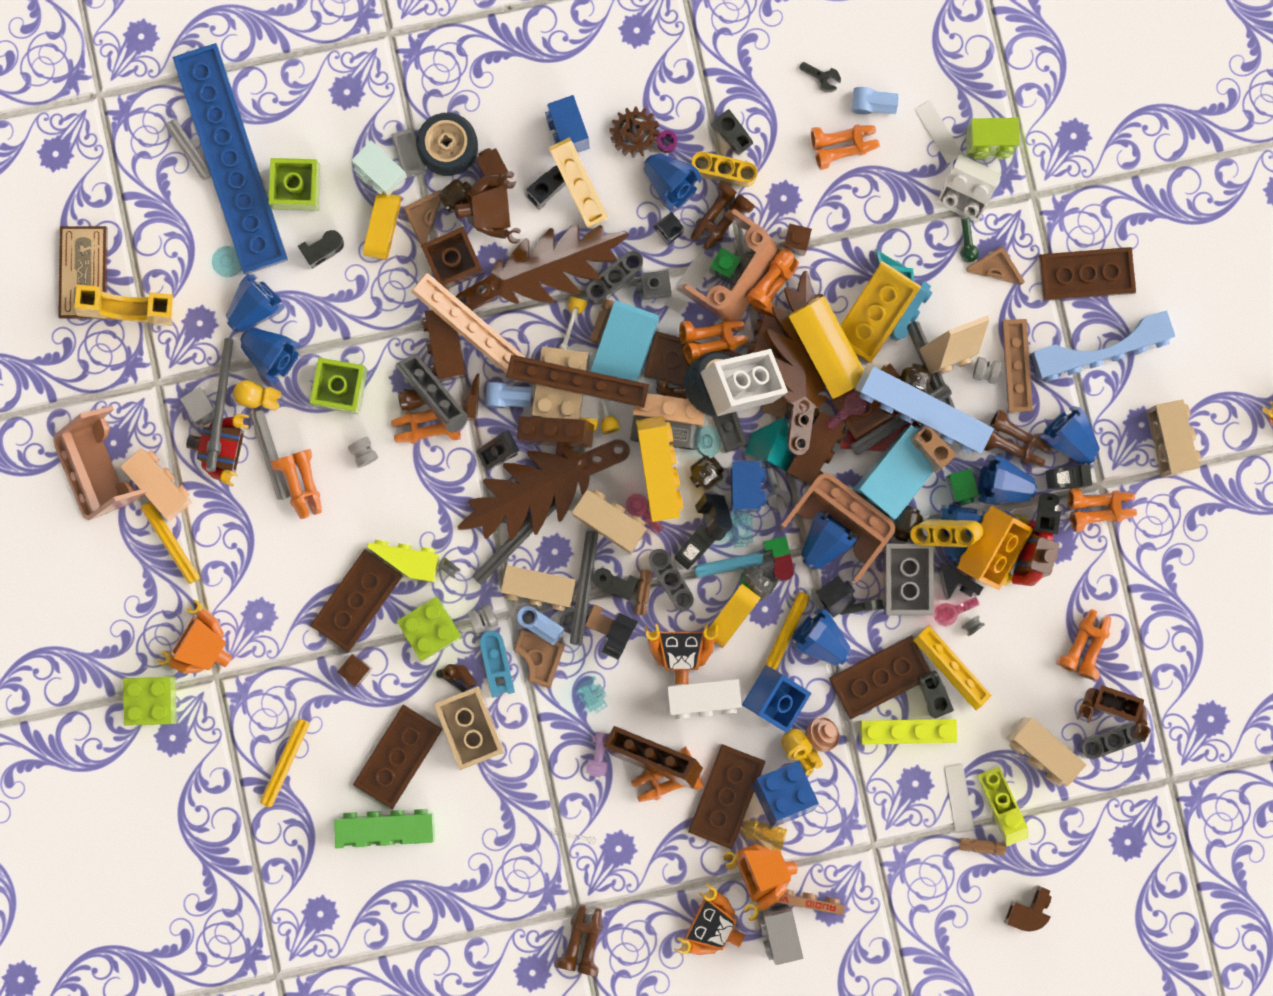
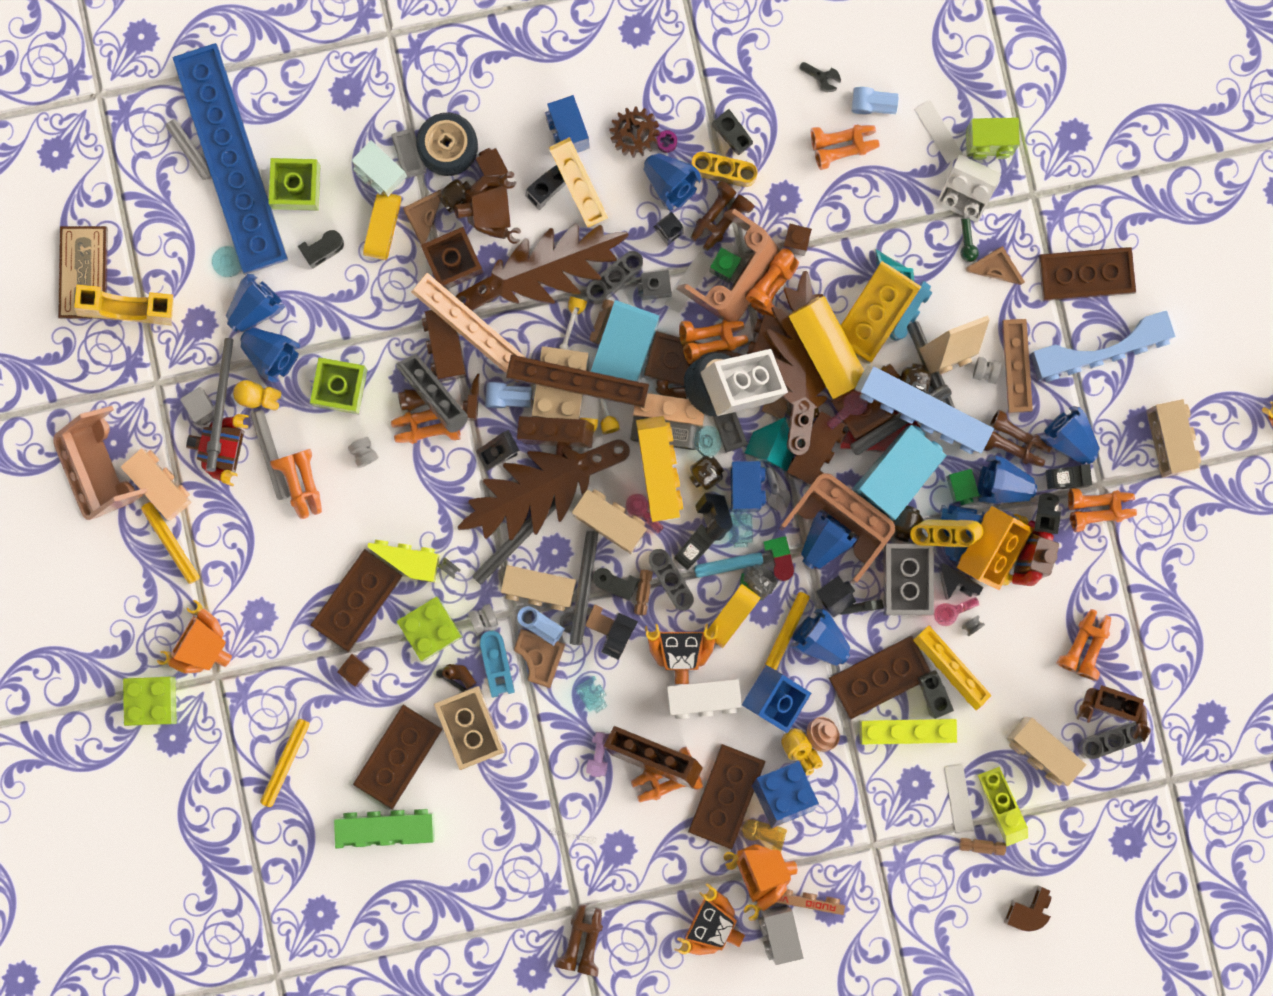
(933, 448): medium nougat leg -> none

